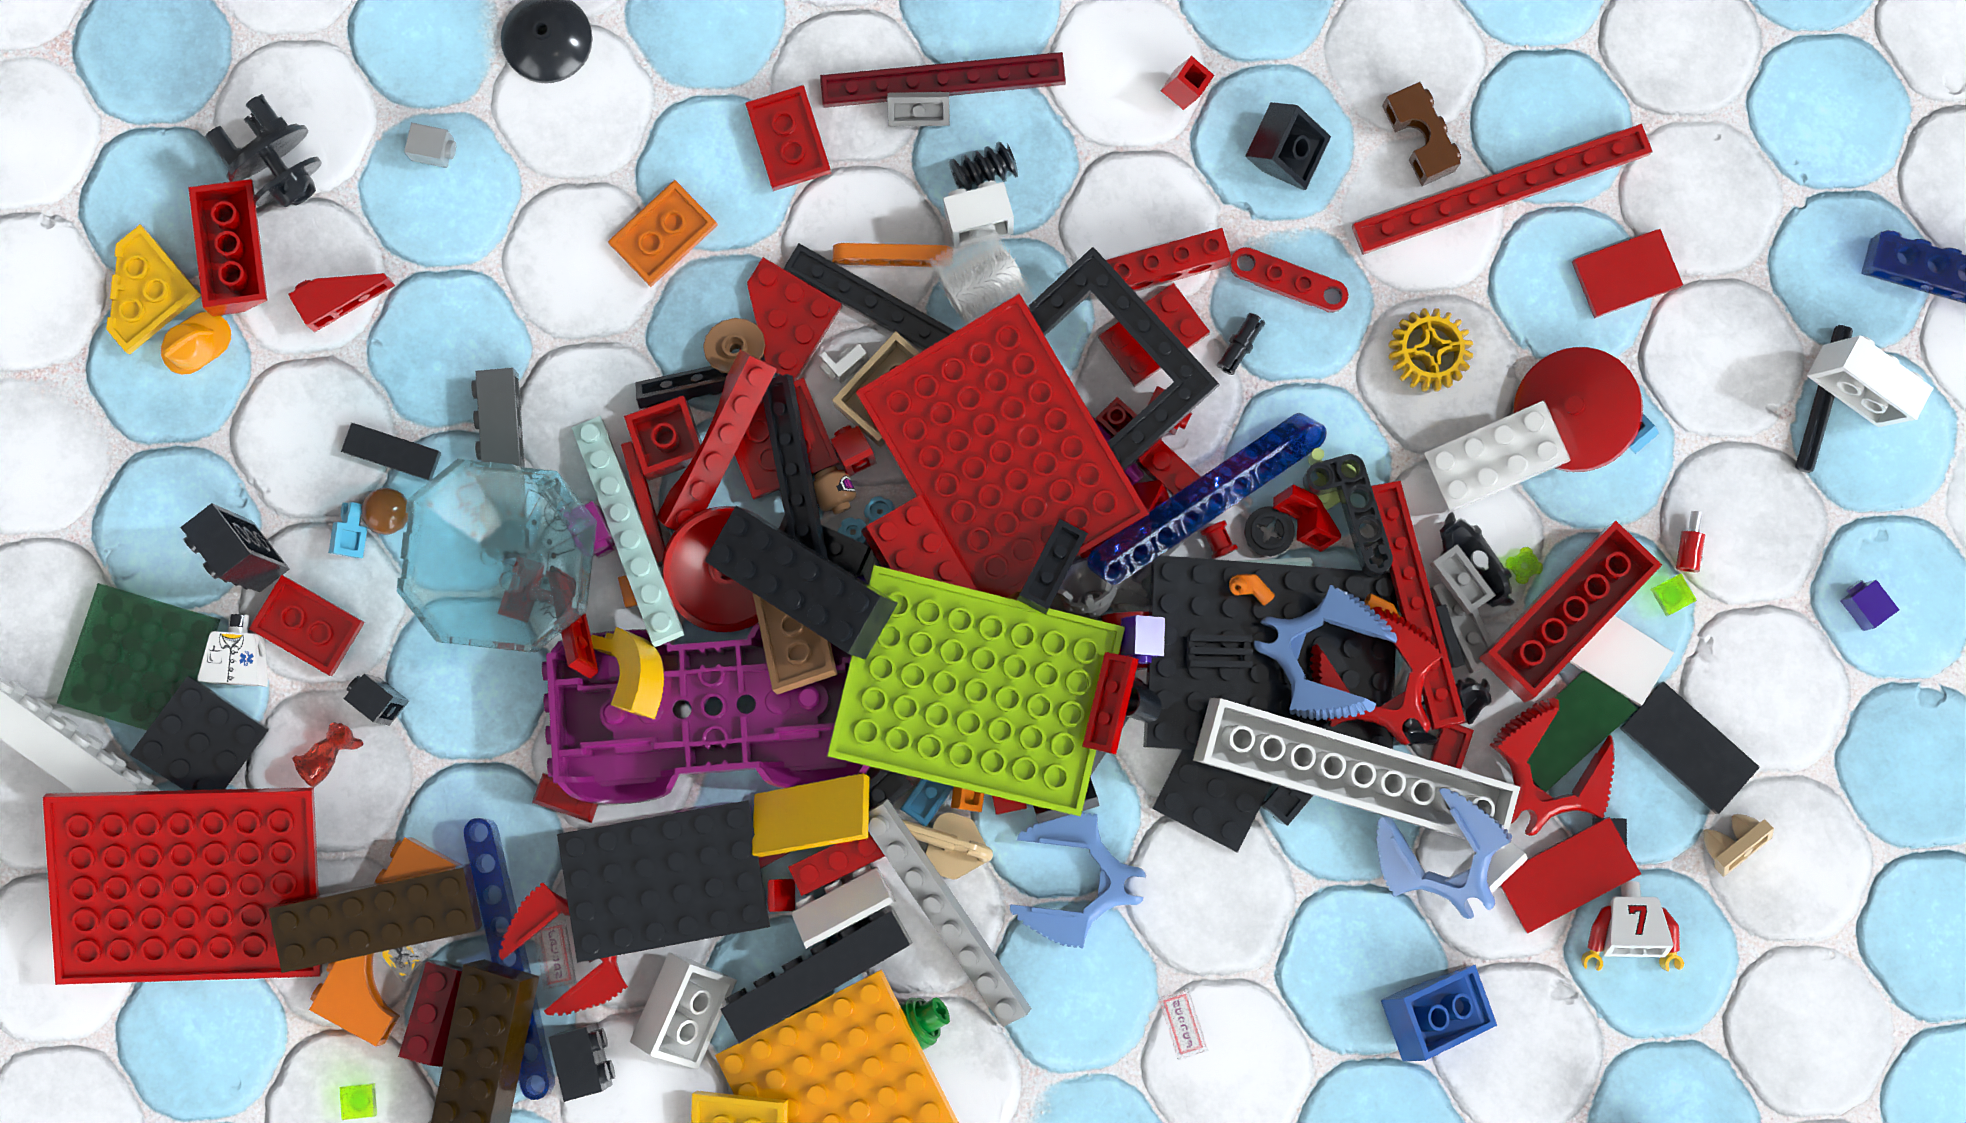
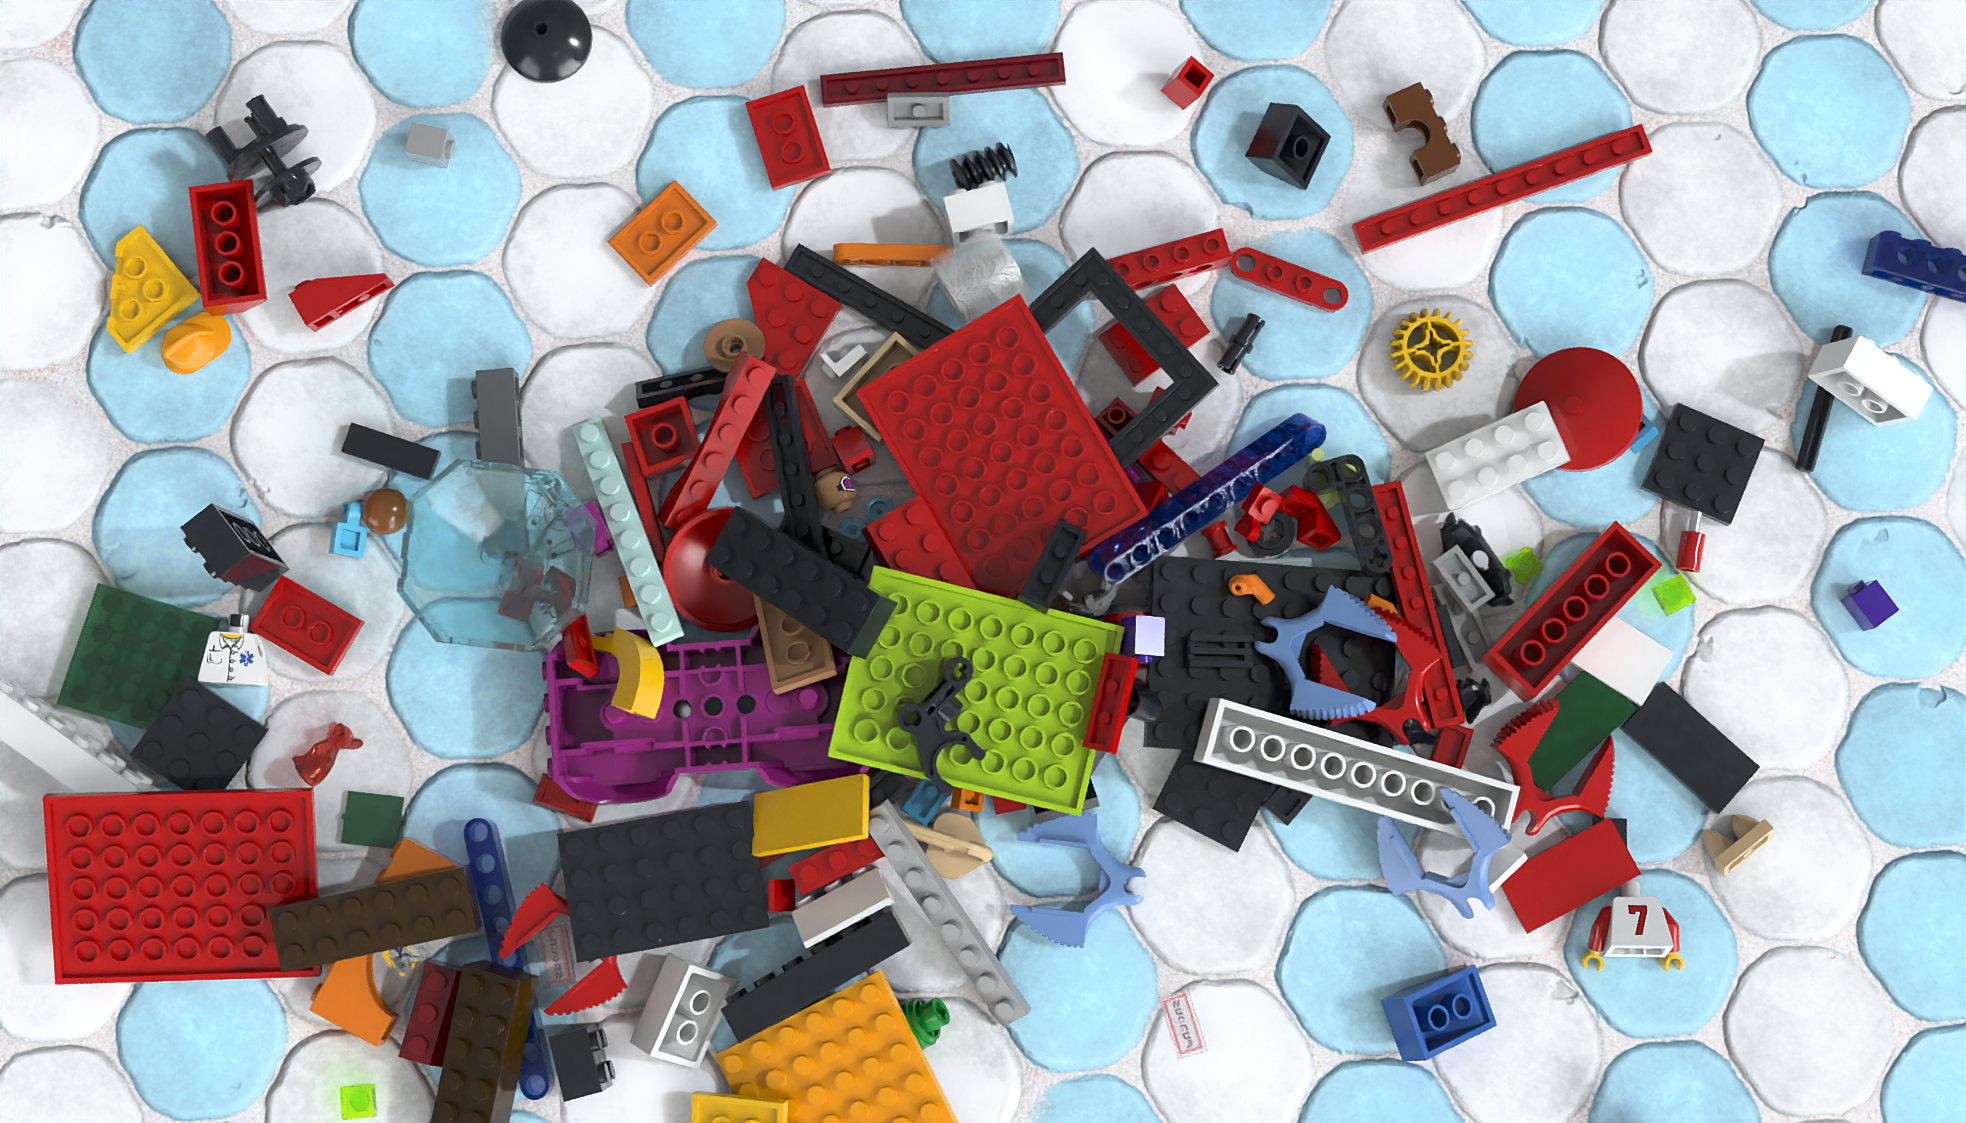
(372, 819): none -> clear green piece
(375, 699): black brick -> none
(933, 714): none -> black piece
(1258, 507): none -> red plate
(1627, 273): red tile -> none
(1702, 464): none -> black plate

